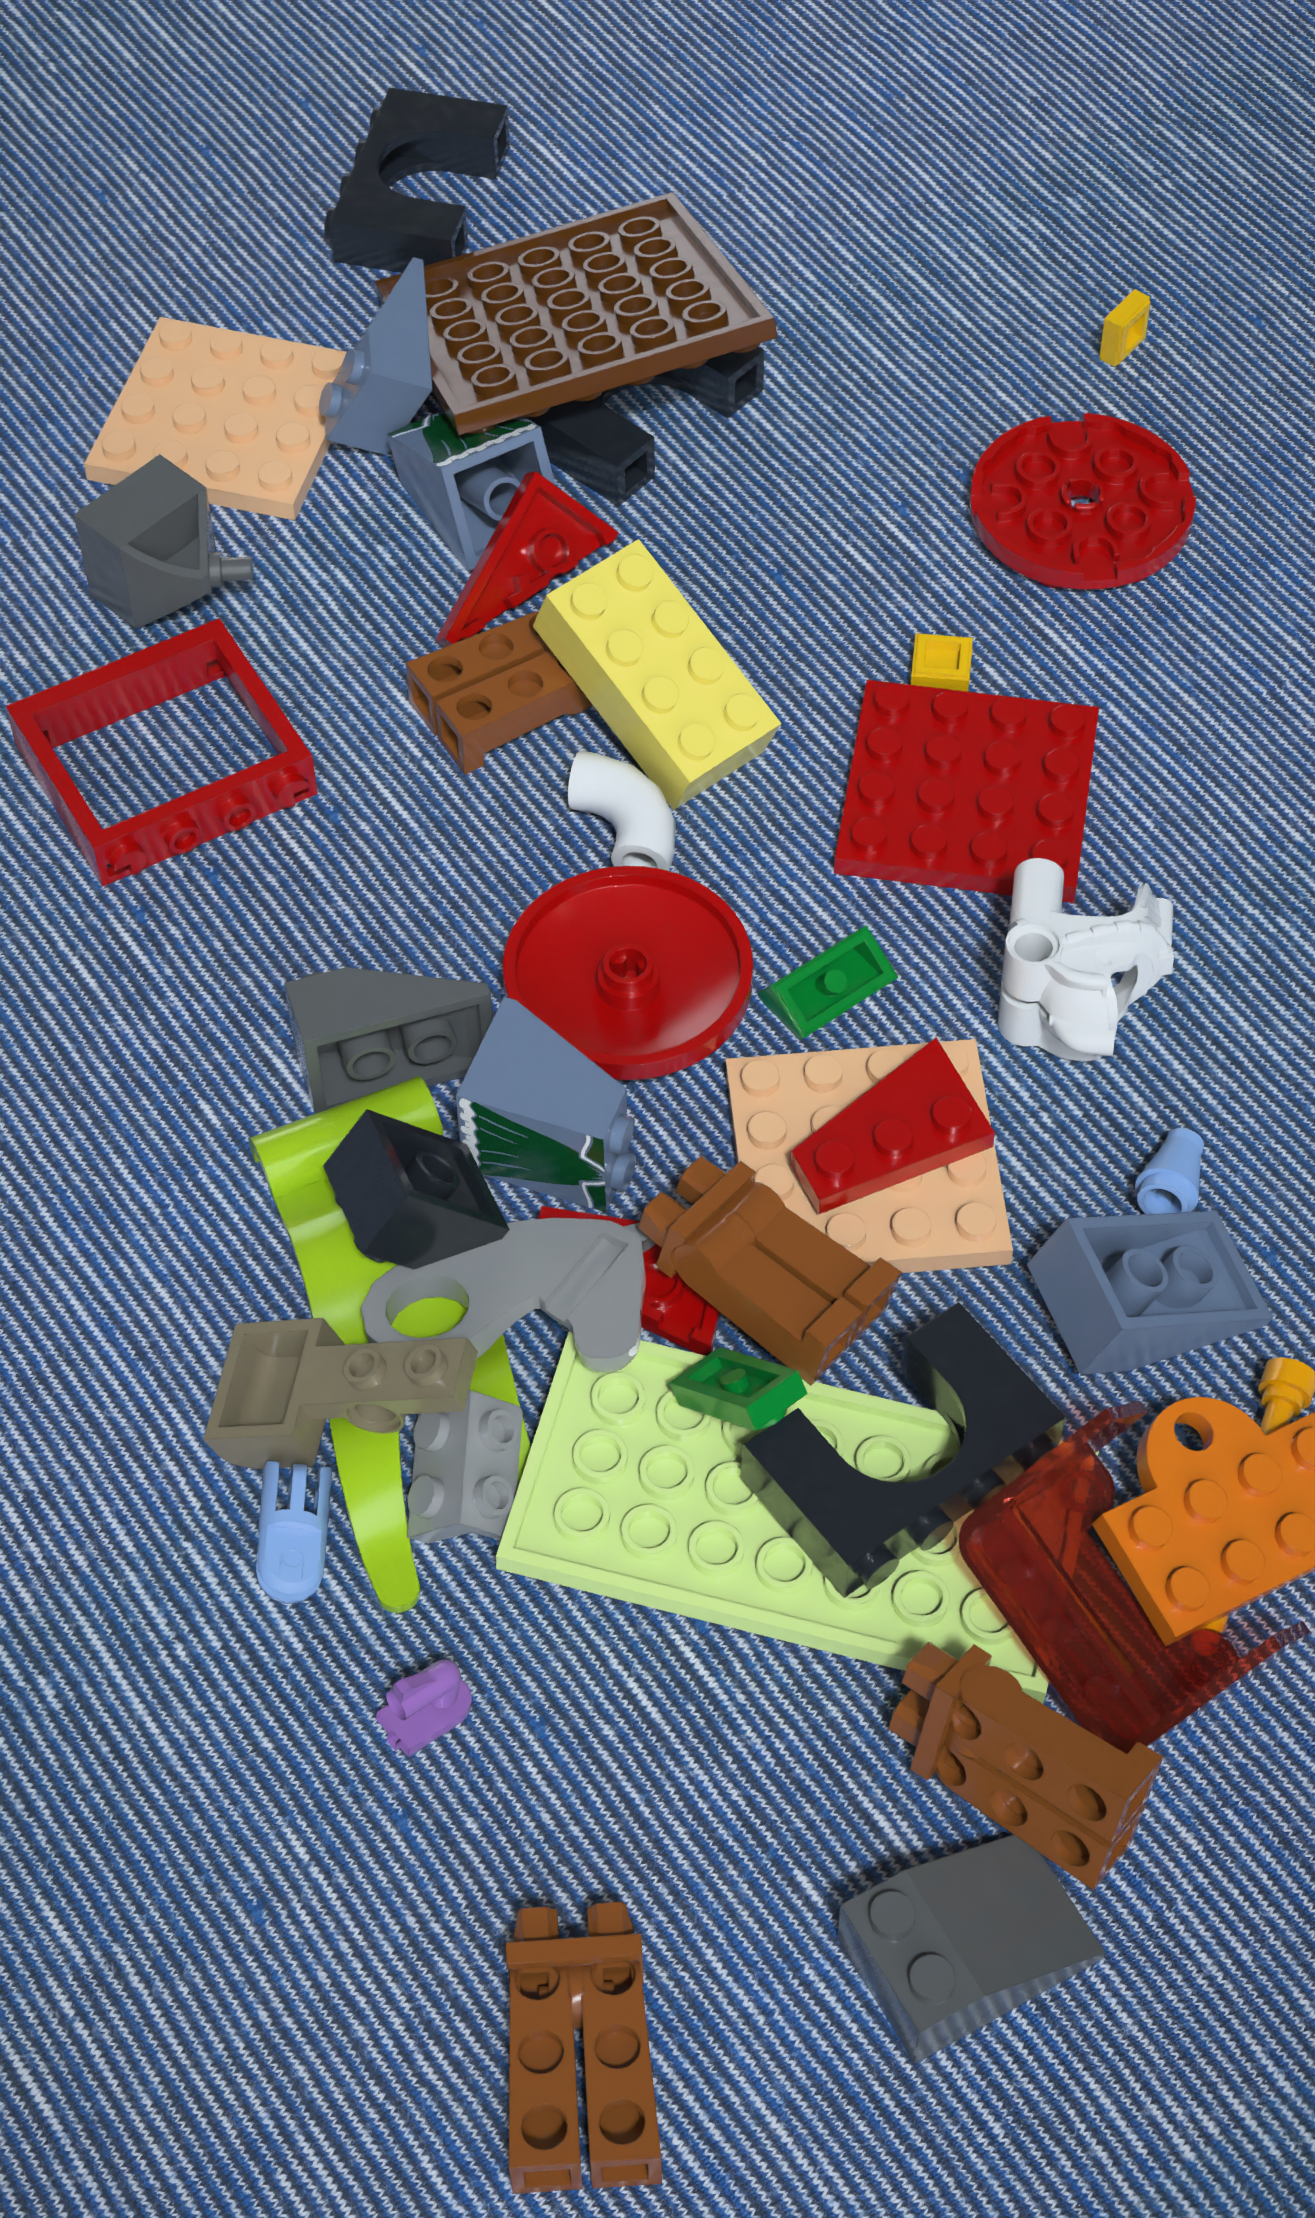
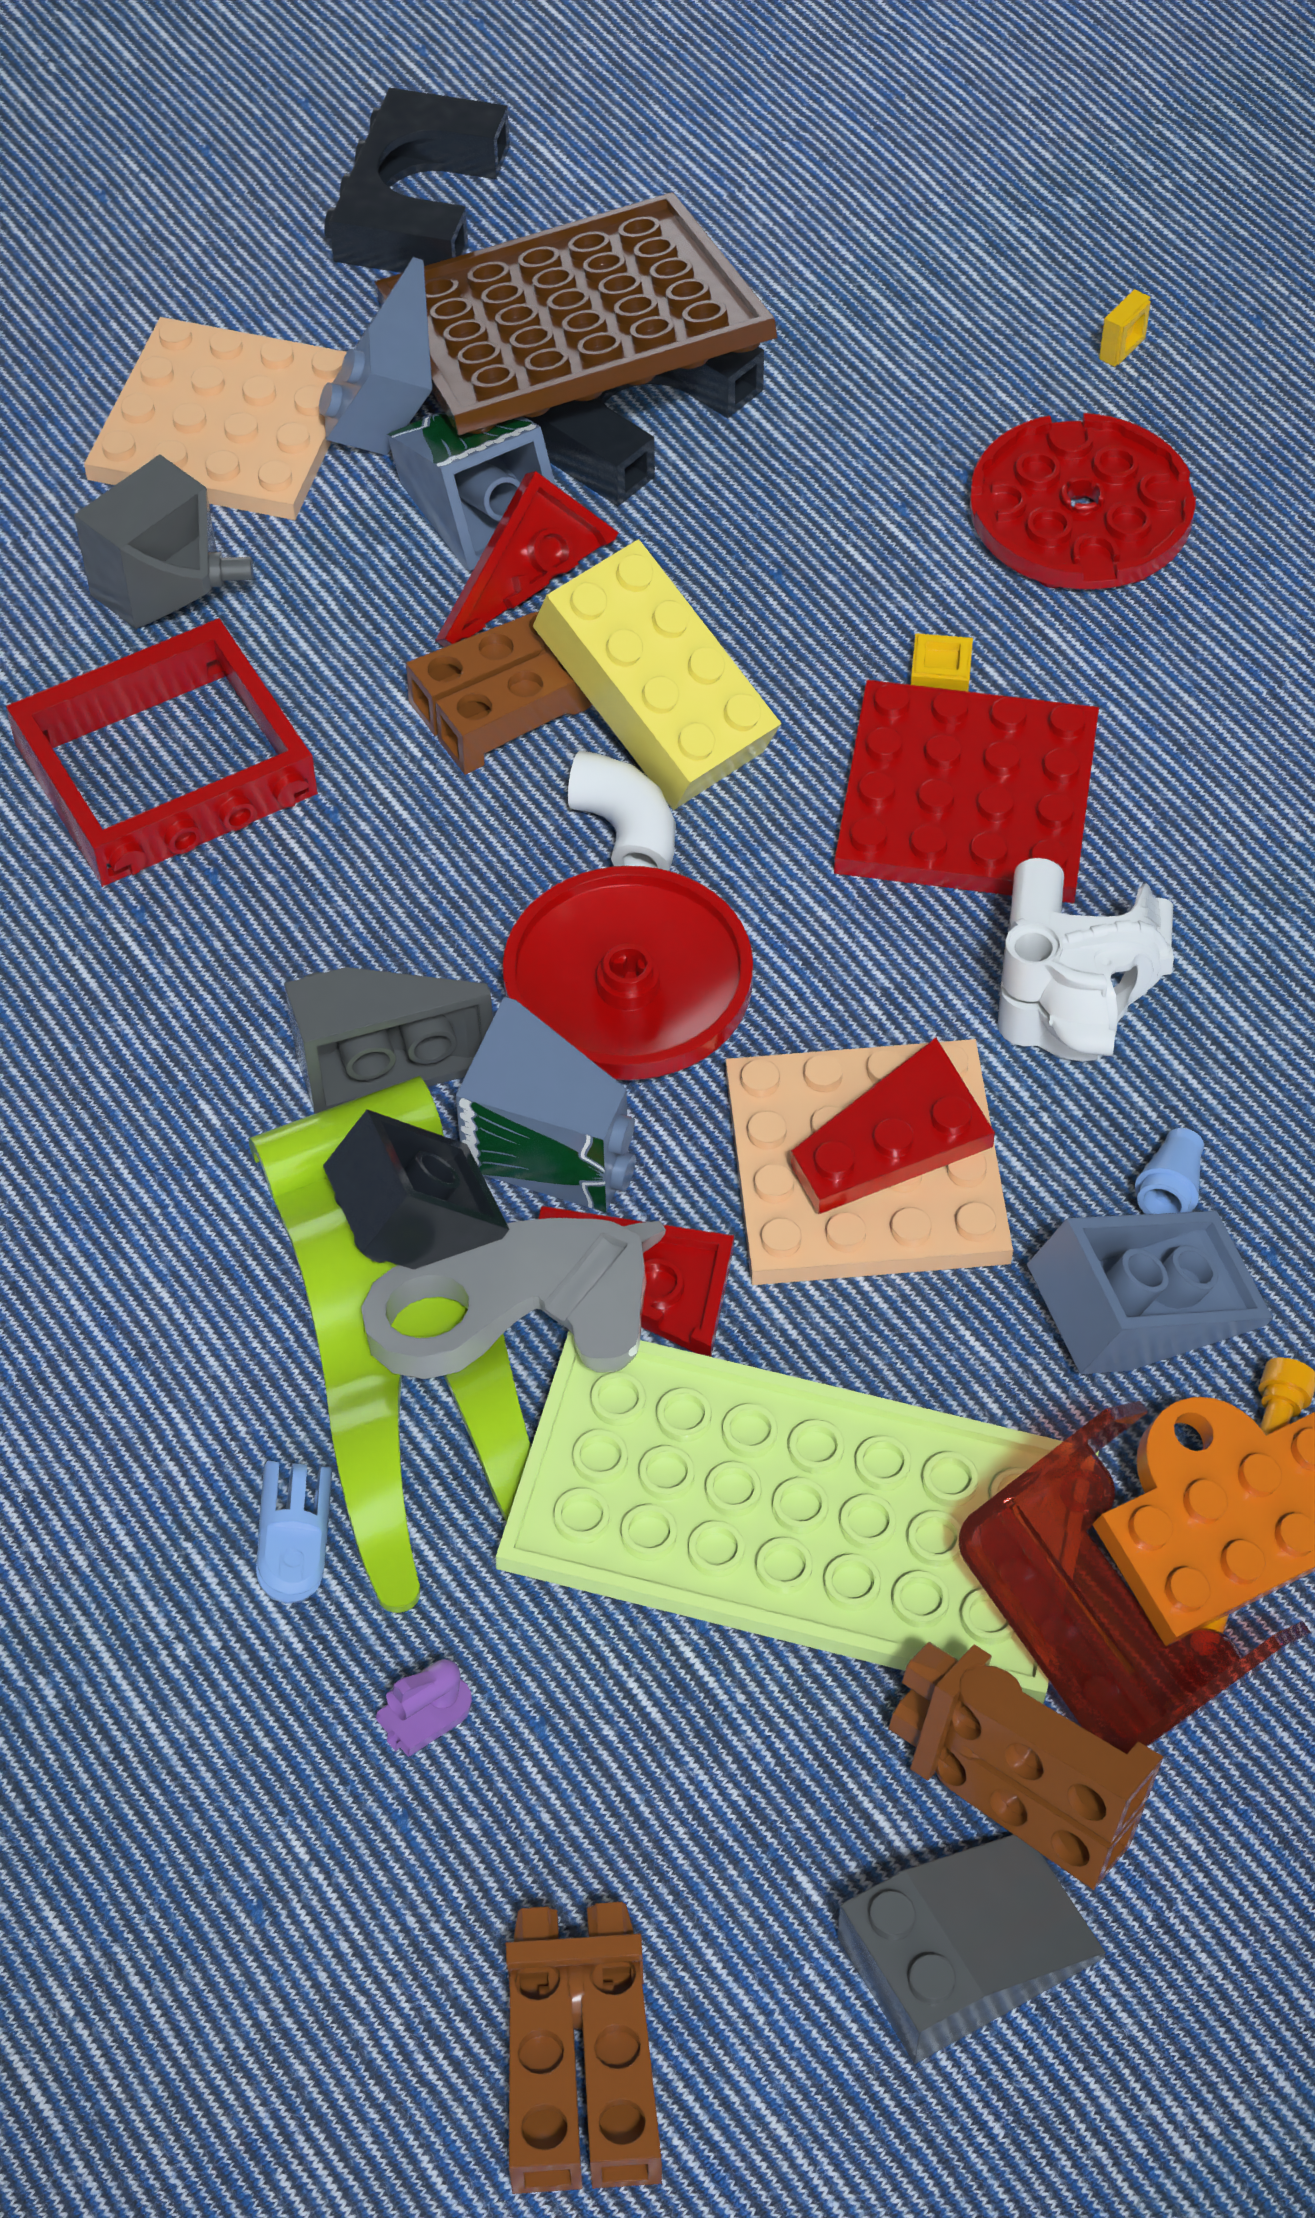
(297, 1373): dark tan plate -> none
(465, 1470): light grey bracket -> none
(739, 1389): green plate -> none
(767, 1267): dark orange hips -> none
(829, 983): green slope -> none
(865, 1525): black arch -> none

